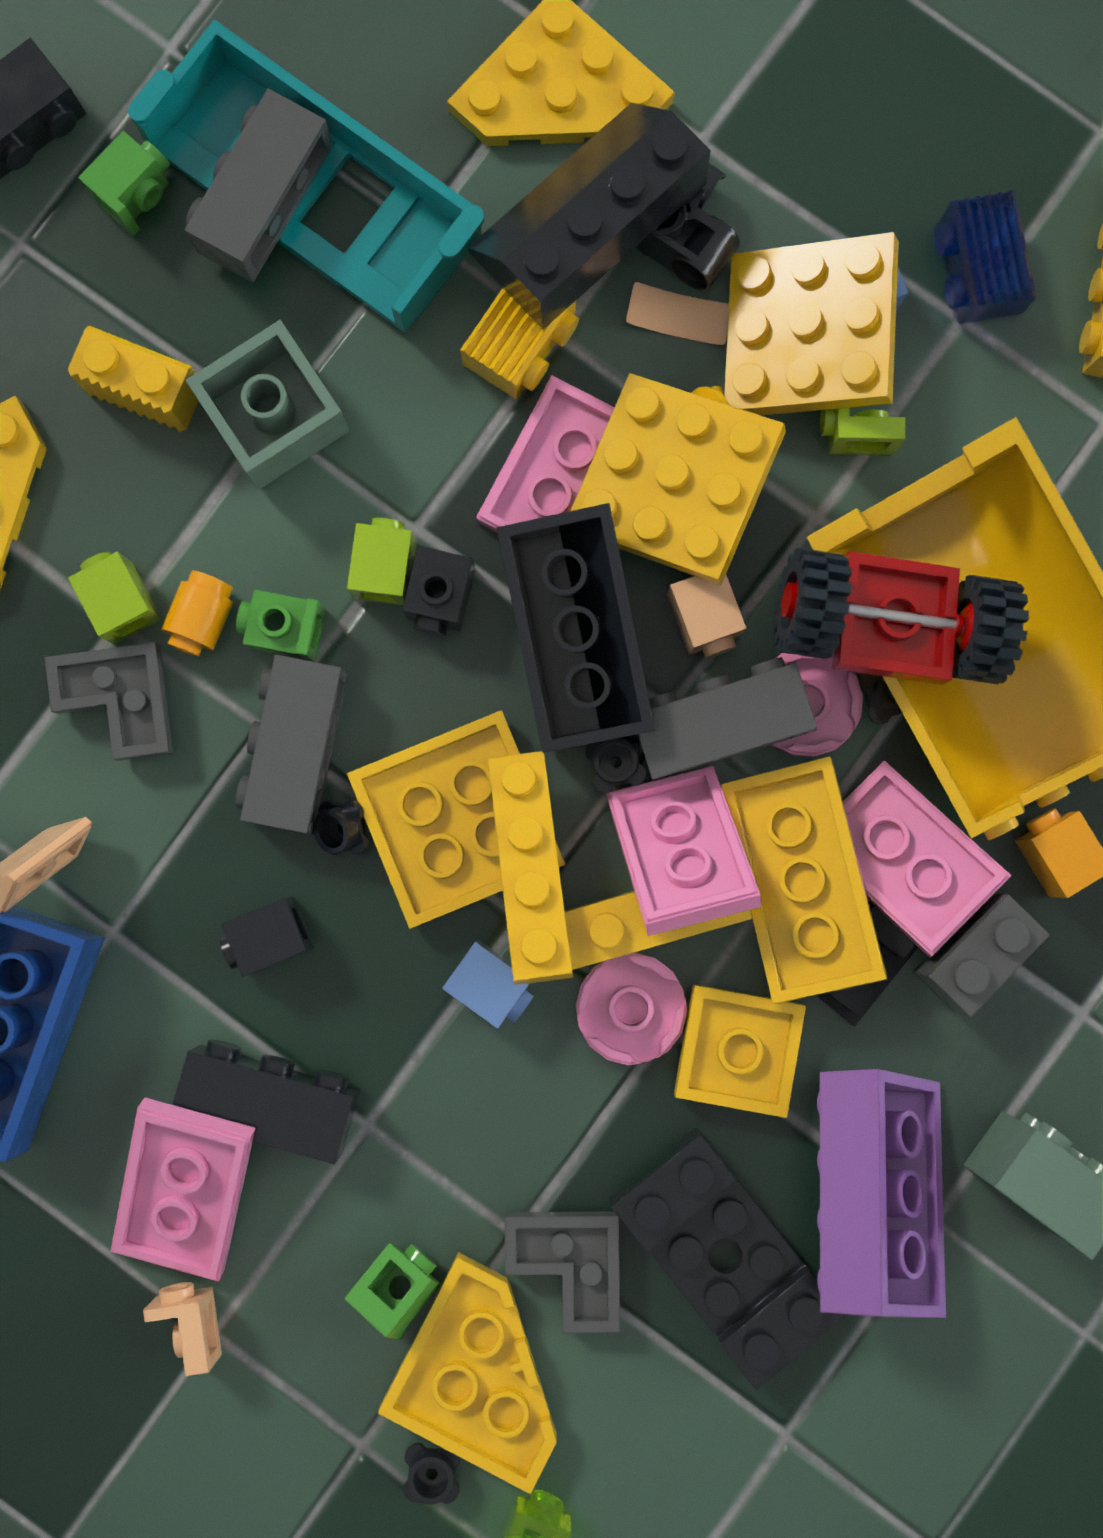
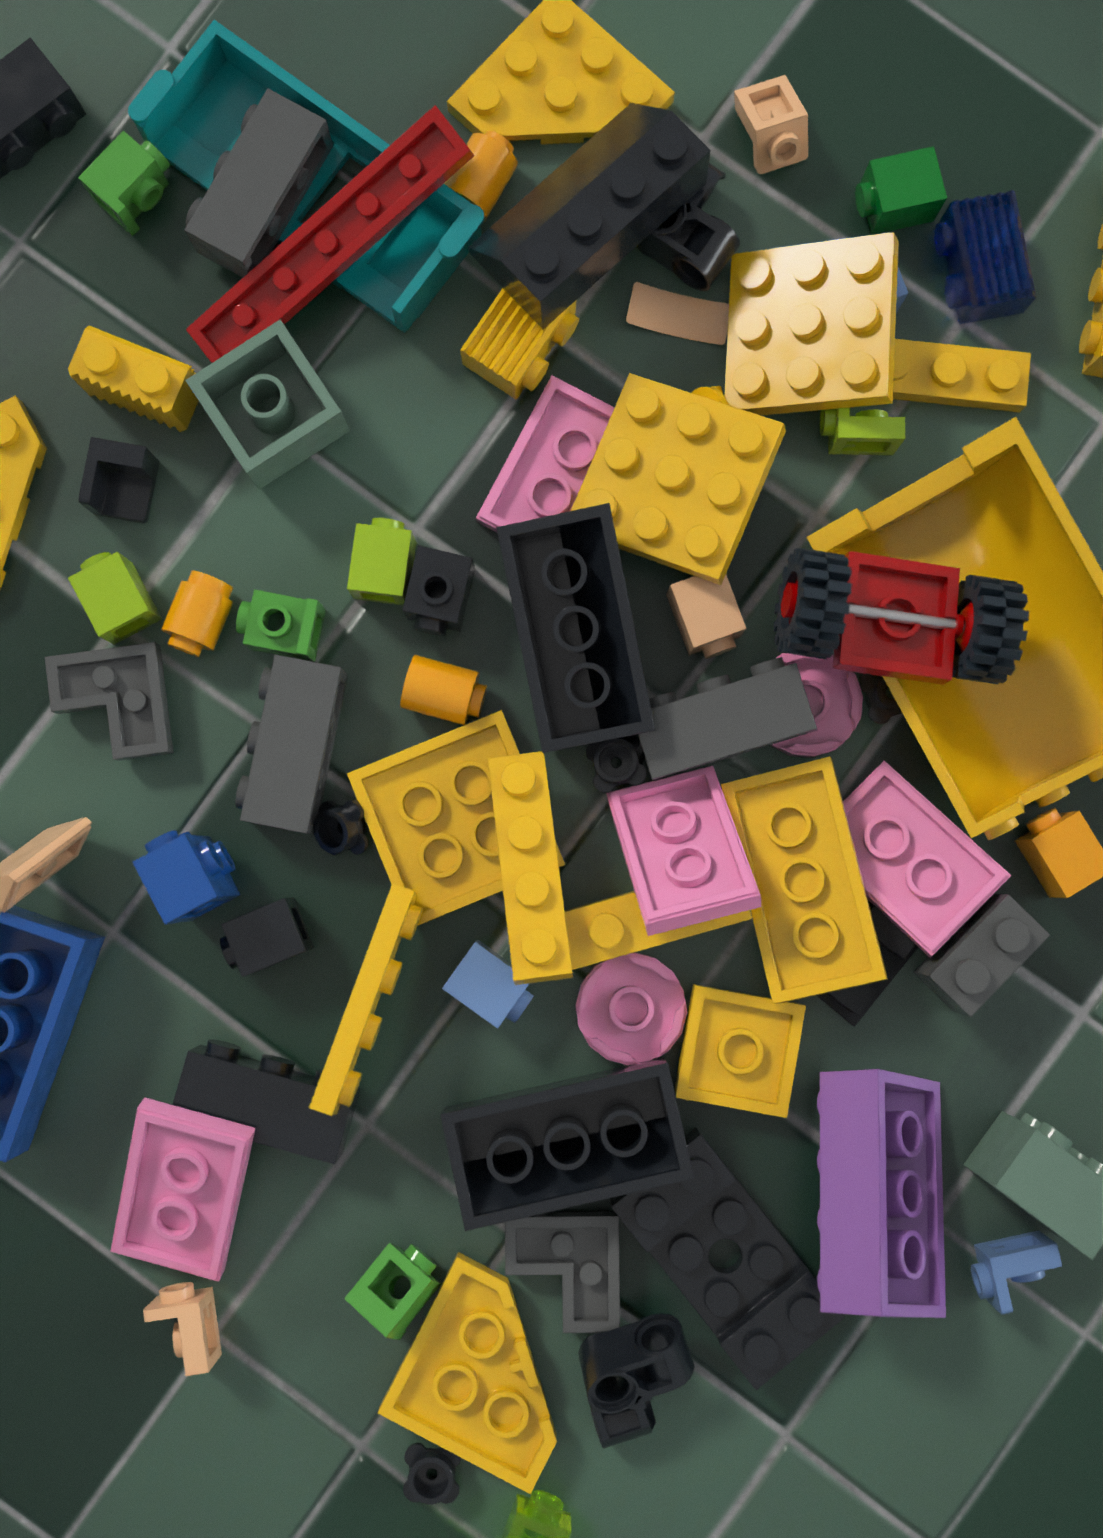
(118, 480): none -> black panel
(186, 875): none -> blue brick
(335, 235): none -> red plate
(359, 1024): none -> yellow plate
(442, 690): none -> light orange brick
(487, 173): none -> light orange brick
(566, 1143): none -> black slope
(628, 1369): none -> black piece
(774, 123): none -> light nougat bracket
(901, 191): none -> green brick
(961, 375): none -> yellow plate
(1015, 1257): none -> medium blue bracket

